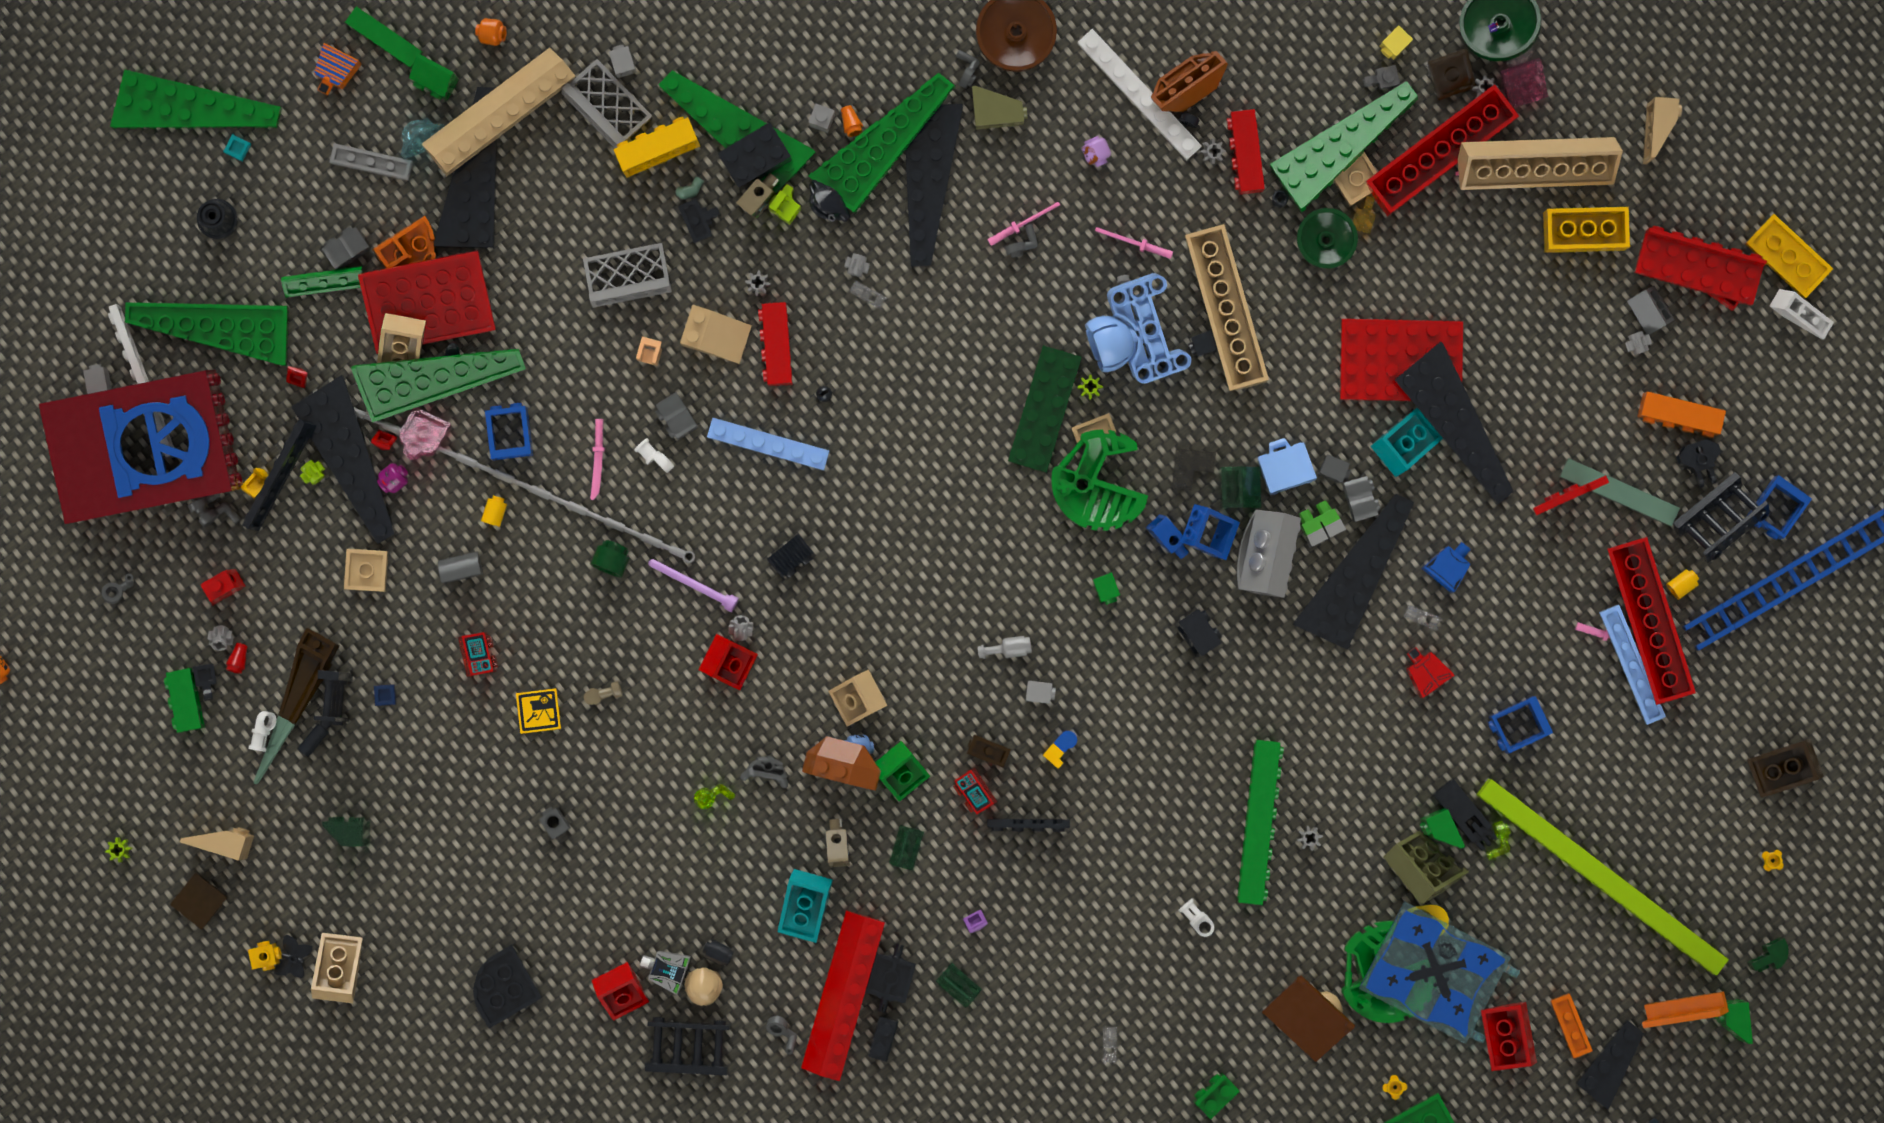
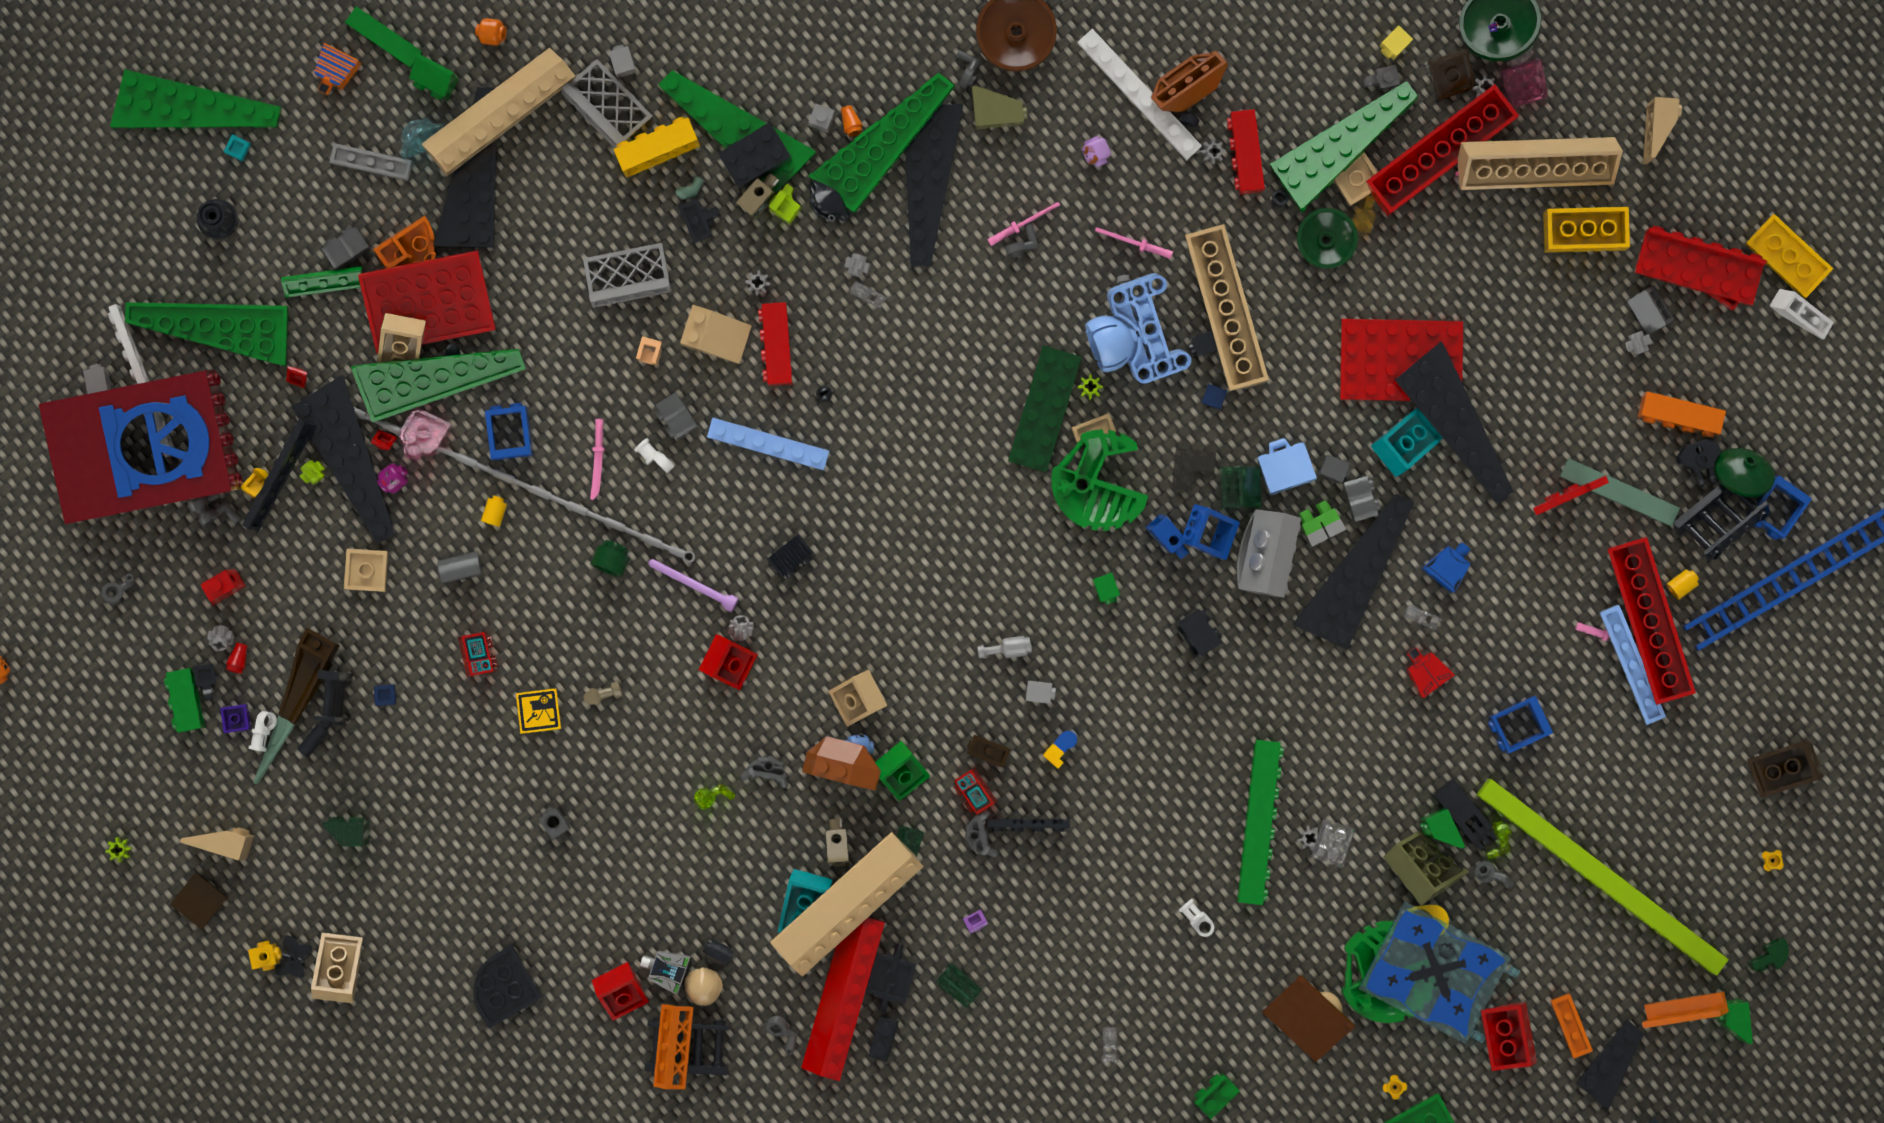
(235, 718): none -> dark purple piece
(669, 1047): none -> orange fence
(846, 904): none -> tan slope
(977, 835): none -> dark grey piece
(1214, 396): none -> dark blue tile
(1332, 843): none -> clear plate
(1491, 874): none -> dark grey plate
(1744, 472): none -> dark green dish

